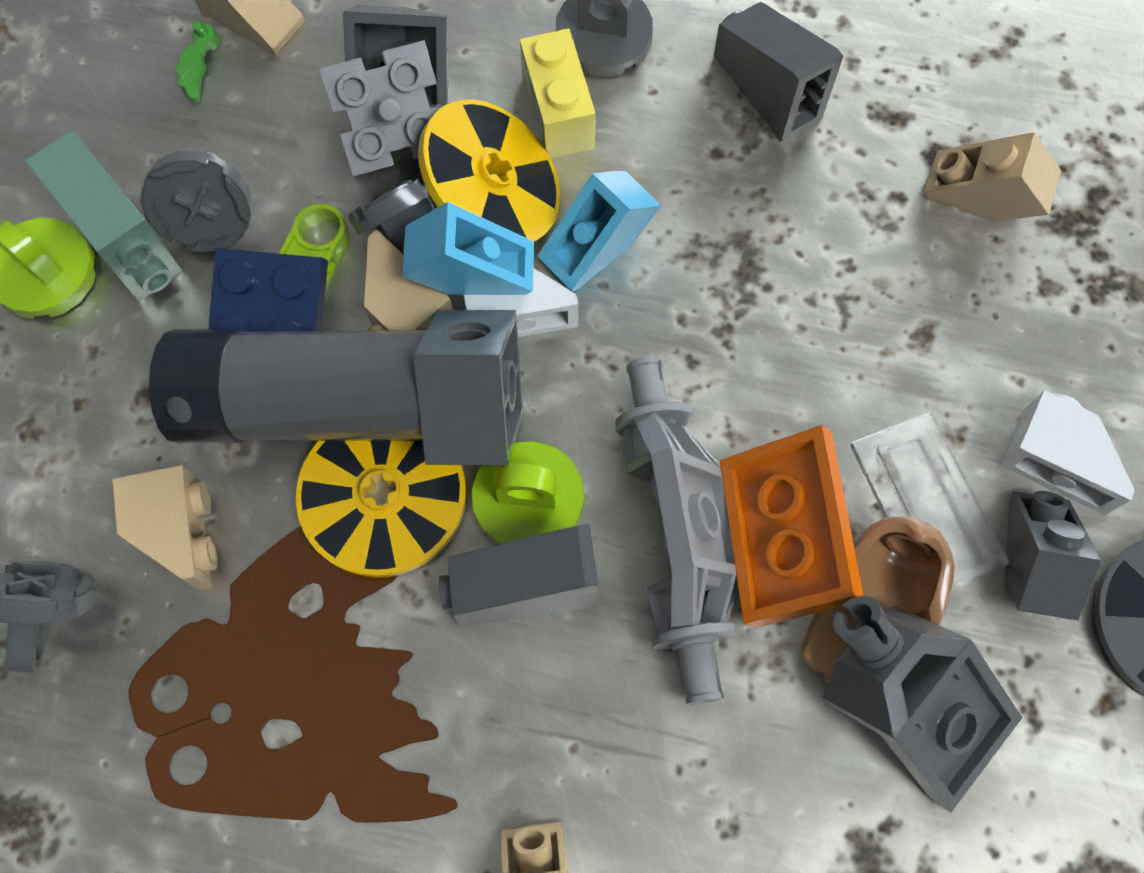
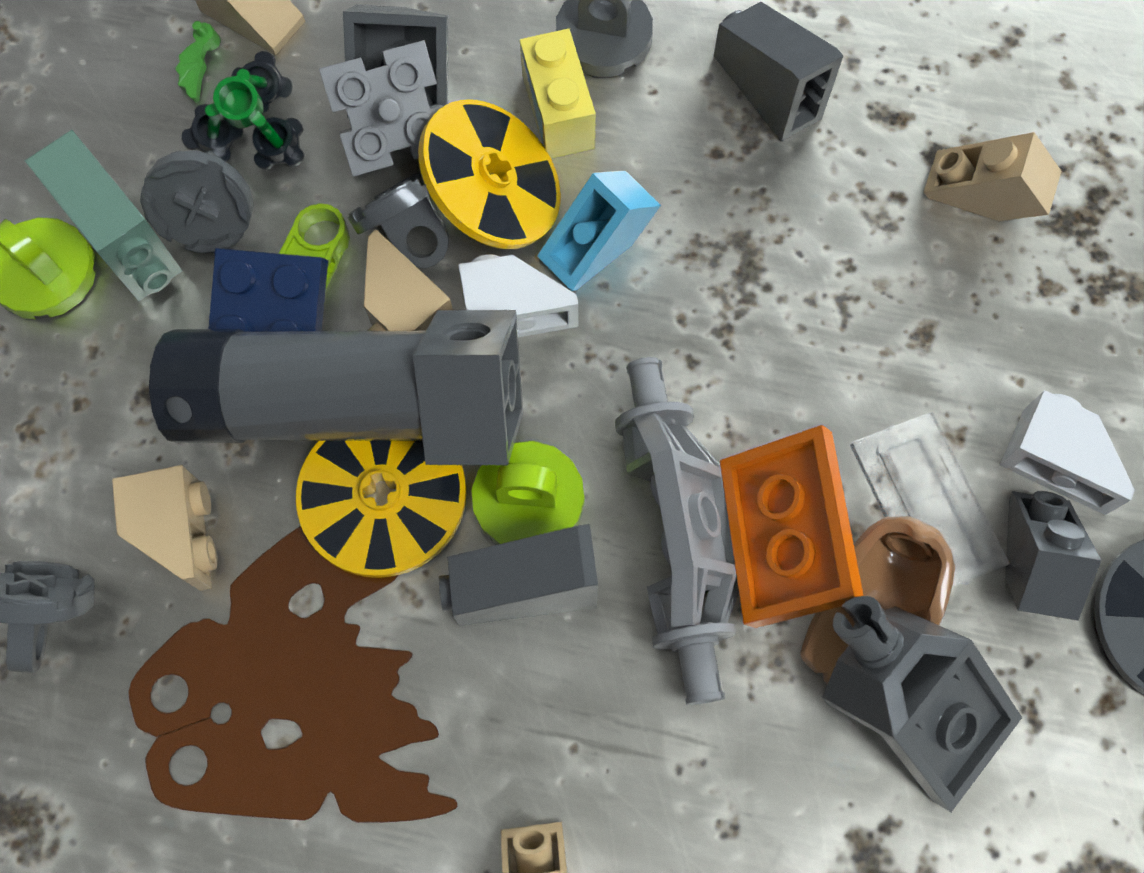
(239, 105): none -> black plant
(467, 254): medium azure slope -> none

